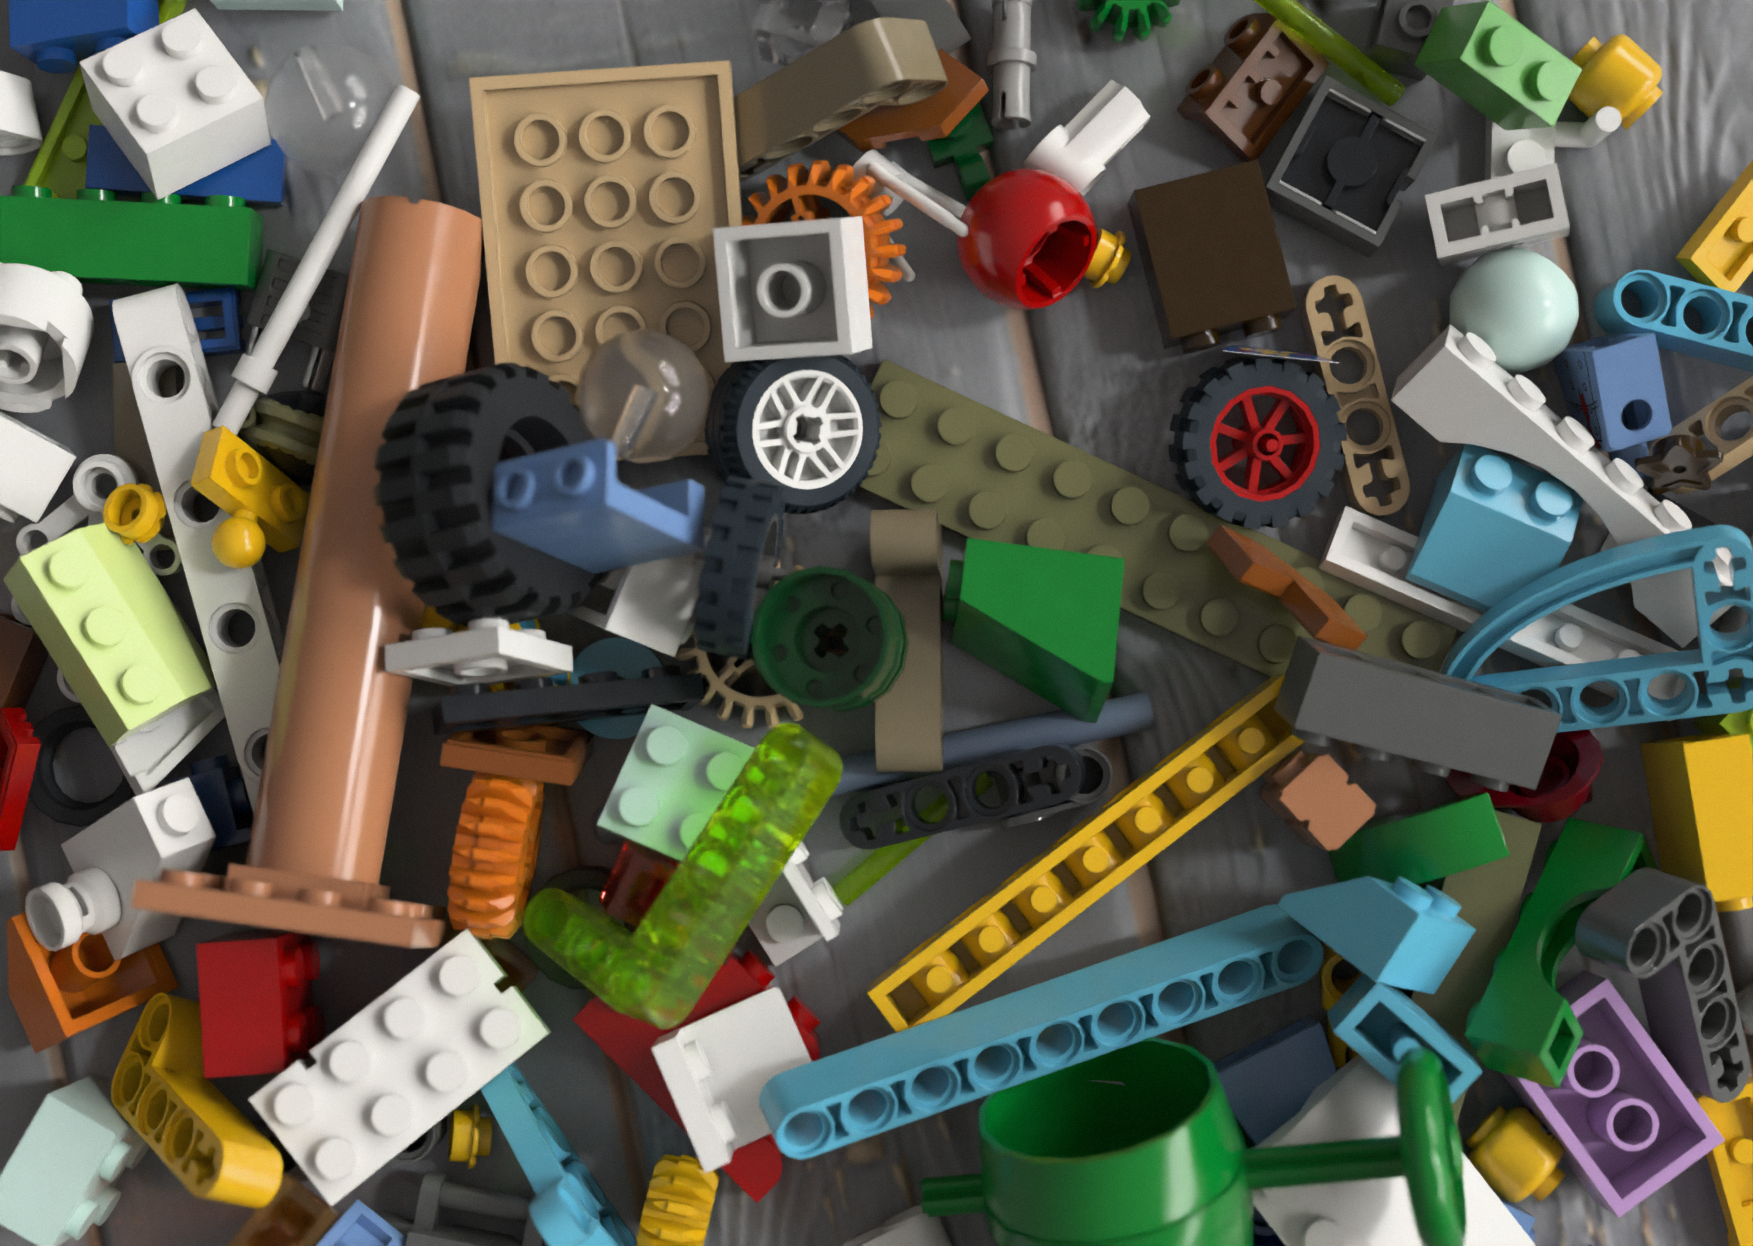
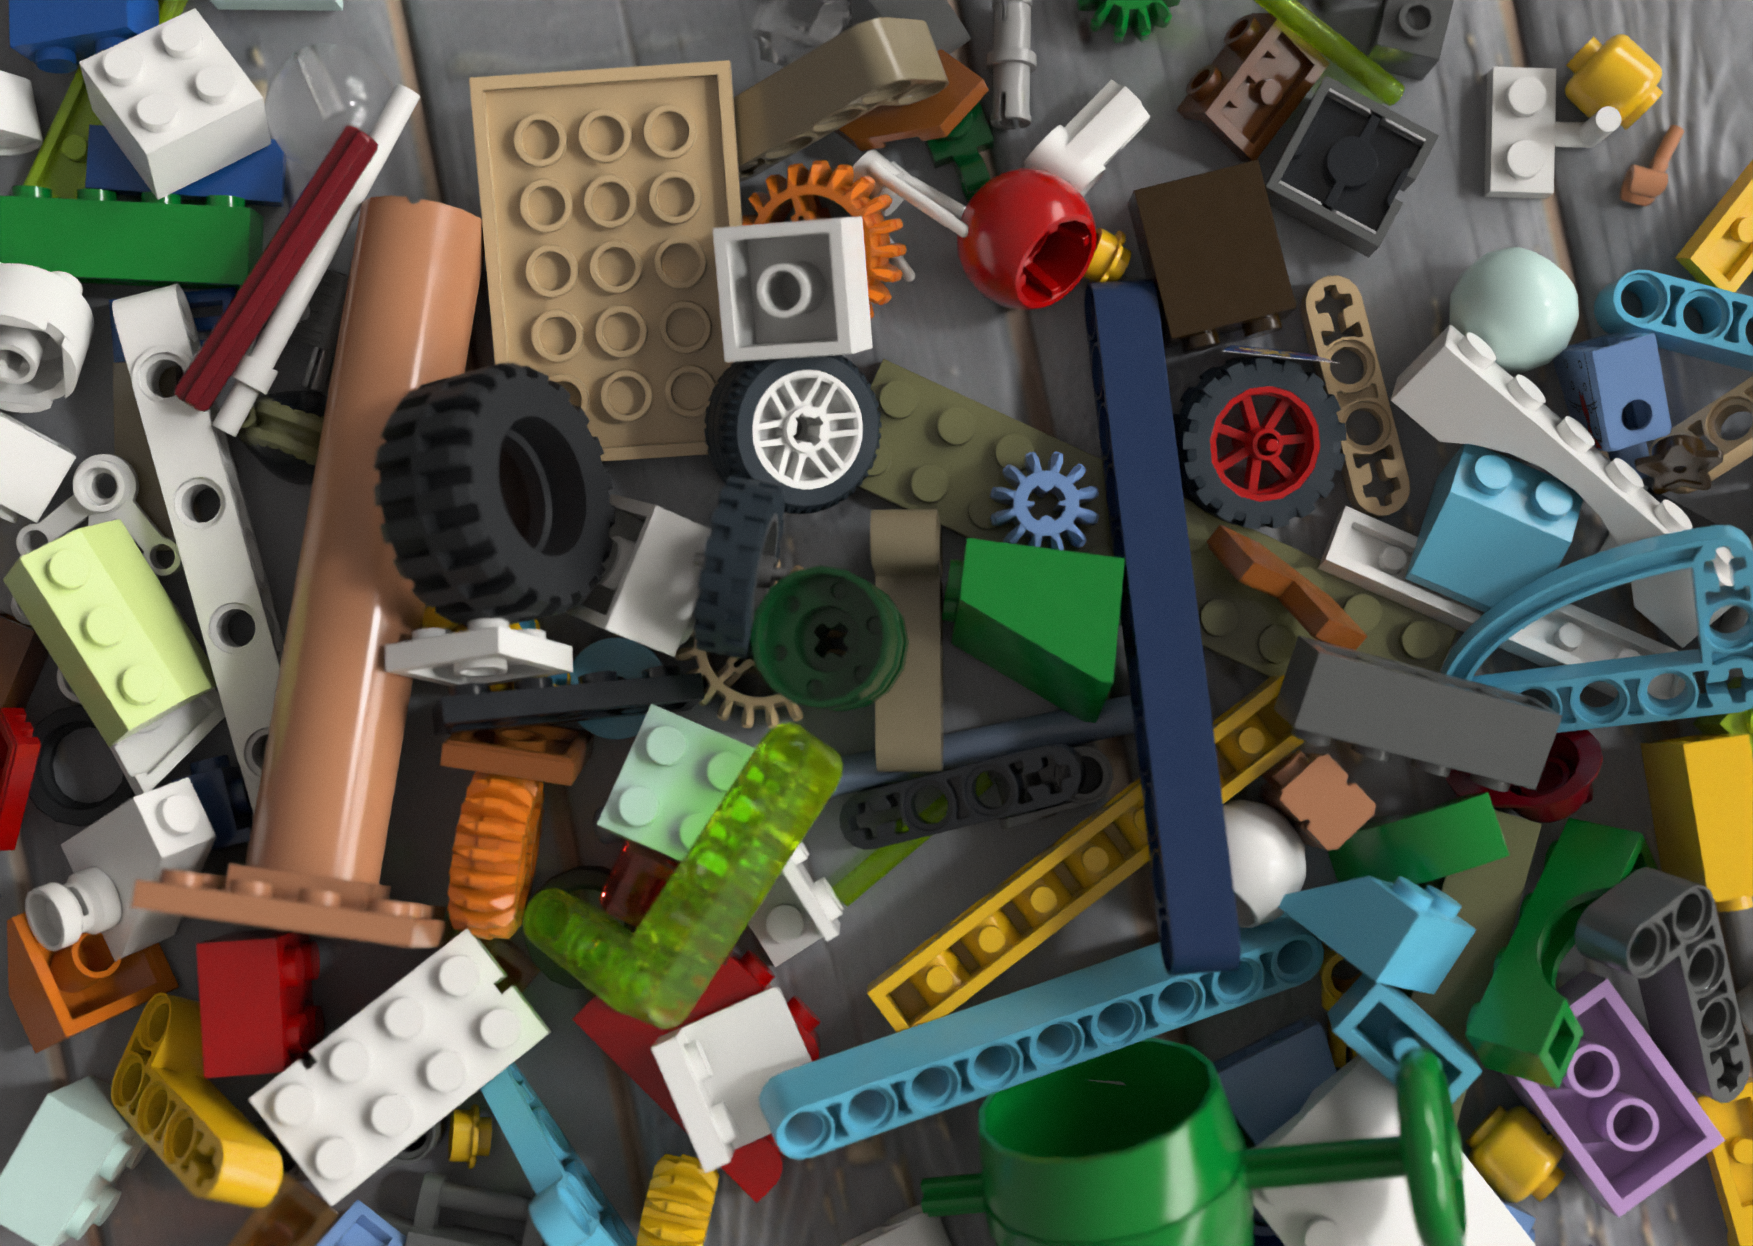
(135, 512): yellow plate -> none
(256, 495): yellow plate -> none
(276, 268): none -> dark red axle
(581, 514): medium blue panel -> none
(643, 395): clear piece -> none
(1042, 484): none -> medium blue gear
(1161, 631): none -> dark blue beam
(1264, 860): none -> white helmet
(1498, 66): bright green brick -> none
(1498, 214): white brick -> none
(1643, 183): none -> nougat hand

